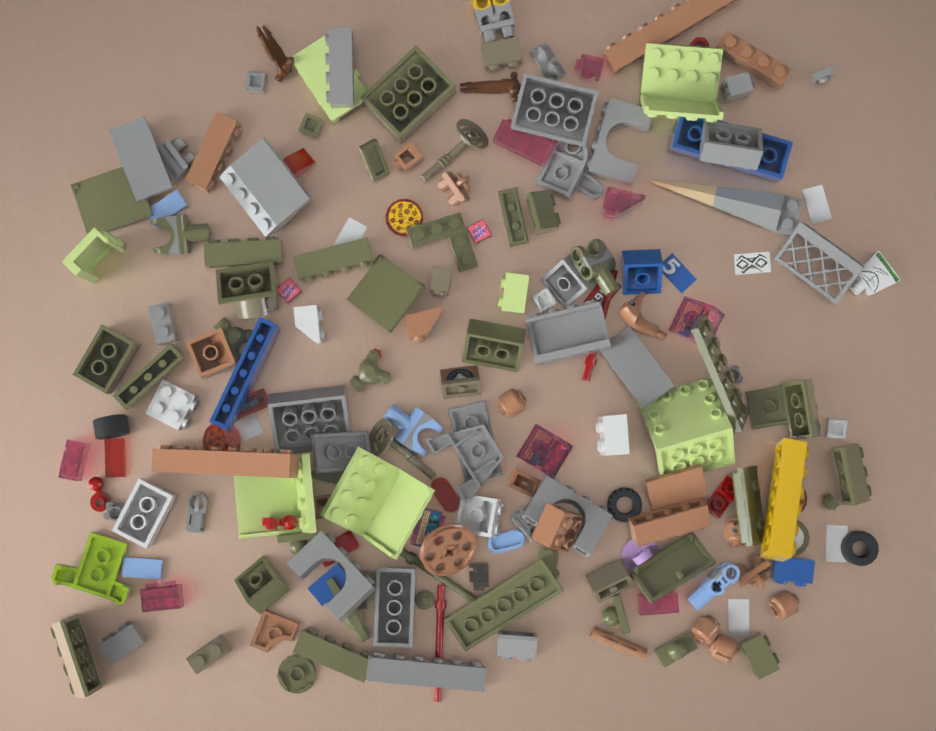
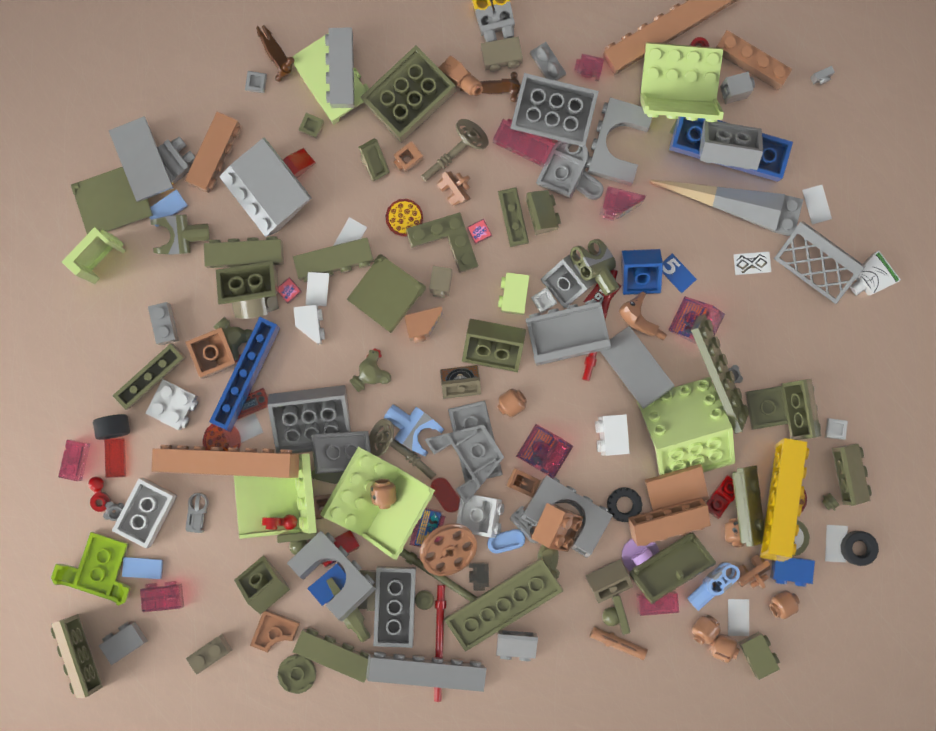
(106, 359): olive brick -> none
(317, 289): none -> white sticker
(383, 493): none -> nougat head
(461, 77): none -> nougat piece
(676, 649): olive tile -> none

